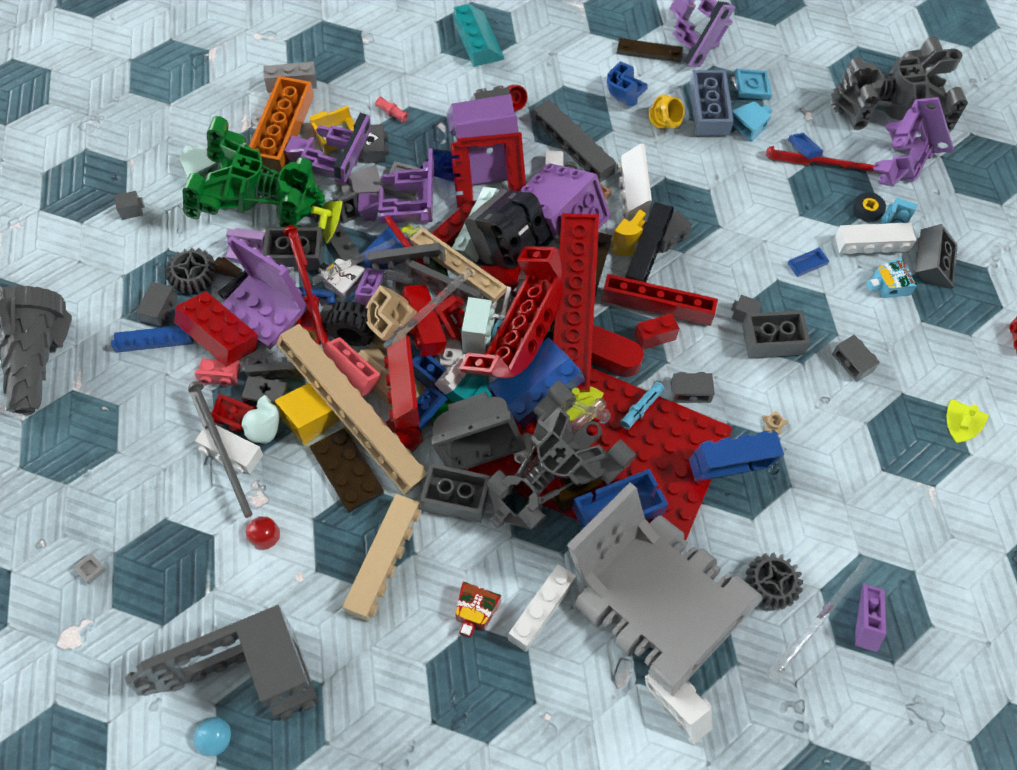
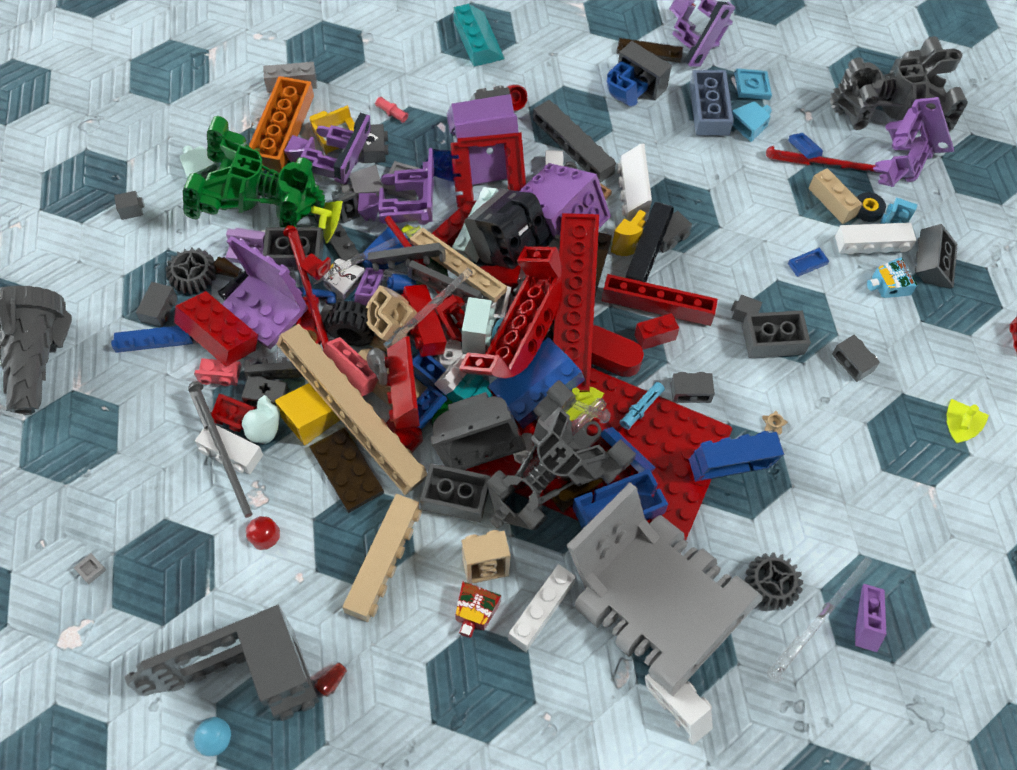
(315, 266): none -> red bracket
(329, 681): none -> clear red cone
(376, 362): none -> dark grey piece
(398, 281): none -> blue brick
(485, 556): none -> tan brick
(640, 463): none -> blue tile
(647, 68): none -> dark grey brick
(666, 112): yellow helmet -> none
(835, 196): none -> tan brick

